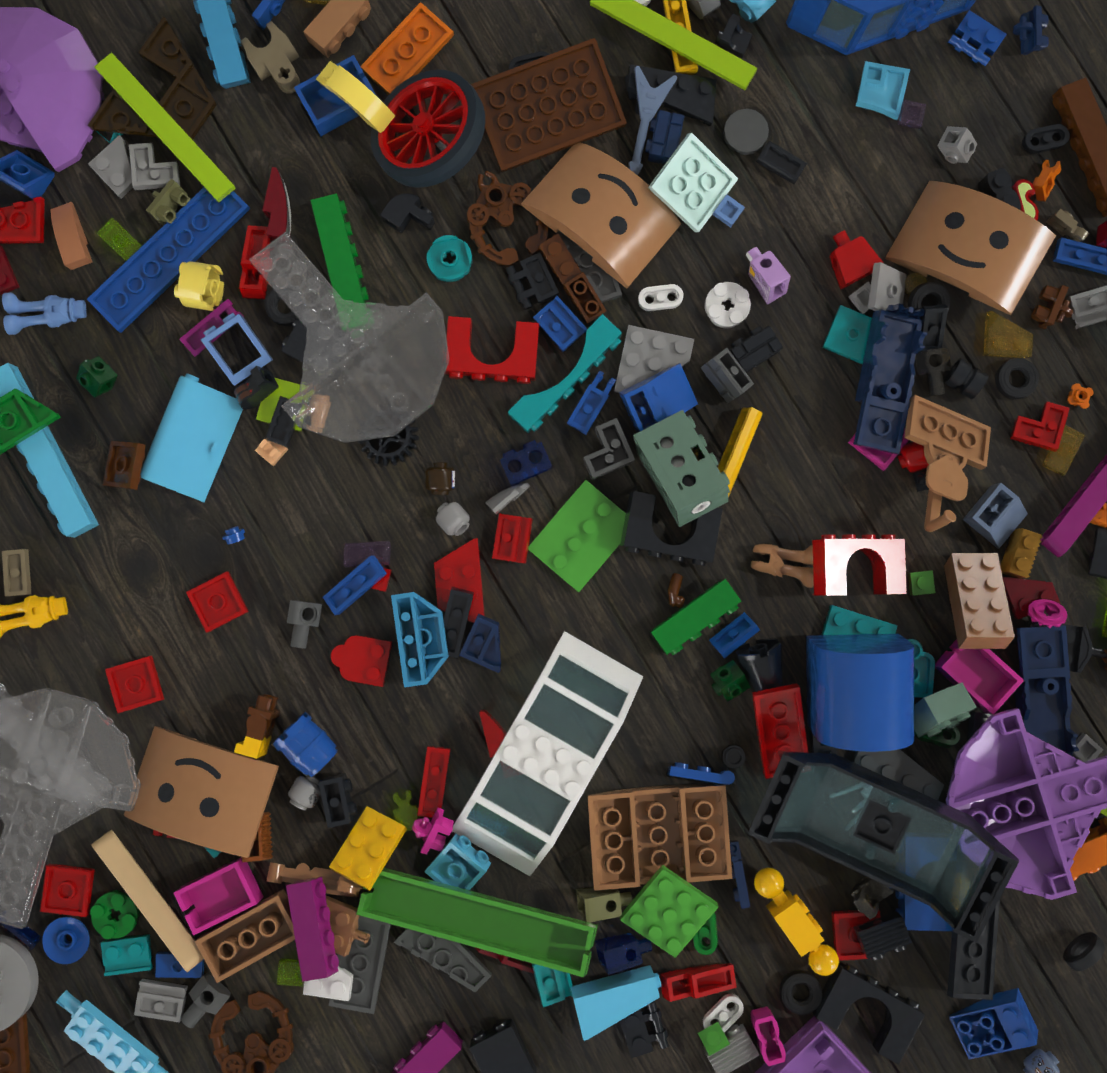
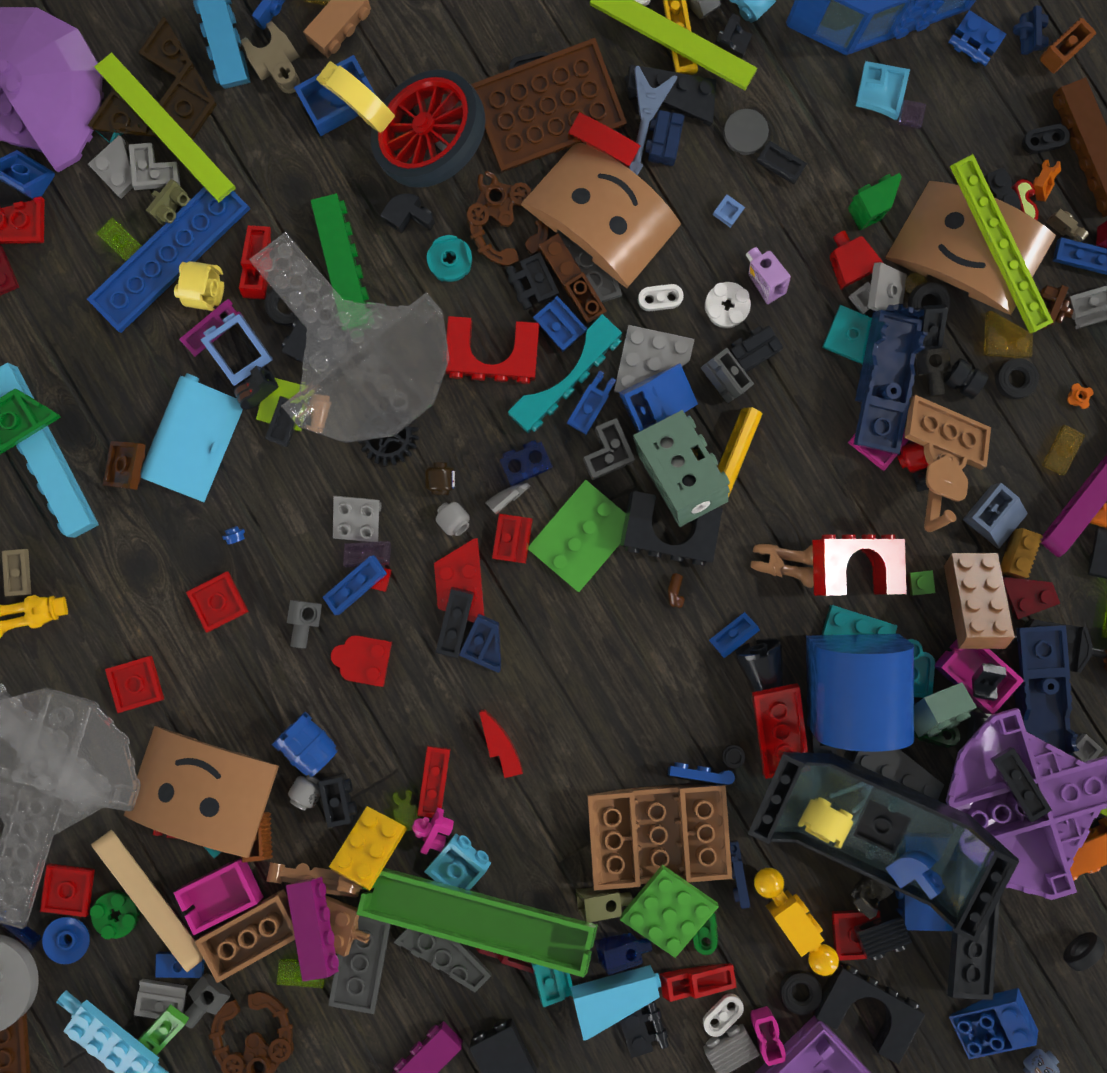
(55, 308): medium blue piece -> none
(70, 236): nougat slope -> none
(96, 376): dark green brick -> none
(127, 955): teal plate -> none
(163, 1029): none -> bright green plate
(259, 726): reddish brown hips -> none
(271, 451): light nougat tile -> none
(277, 206): dark red slope -> none
(334, 987): white wing -> none
(356, 518): none -> light grey hinge
(407, 49): orange plate -> none
(419, 638): dark azure wedge -> none
(549, 754): window -> none
(604, 139): none -> red slope
(693, 182): light aqua plate -> none
(696, 616): green brick -> none
(713, 1038): bright green plate -> none
(729, 681): dark green brick -> none
(826, 822): none -> light yellow brick
(874, 202): none -> green slope
(916, 866): none -> blue brick
(957, 144): light grey brick -> none
(986, 681): none -> black bracket
(1001, 243): none -> lime tile
(1021, 784): none -> black plate
(1042, 433): red plate -> none
(1056, 613): dark pink gear -> none
(1067, 45): none -> dark orange brick

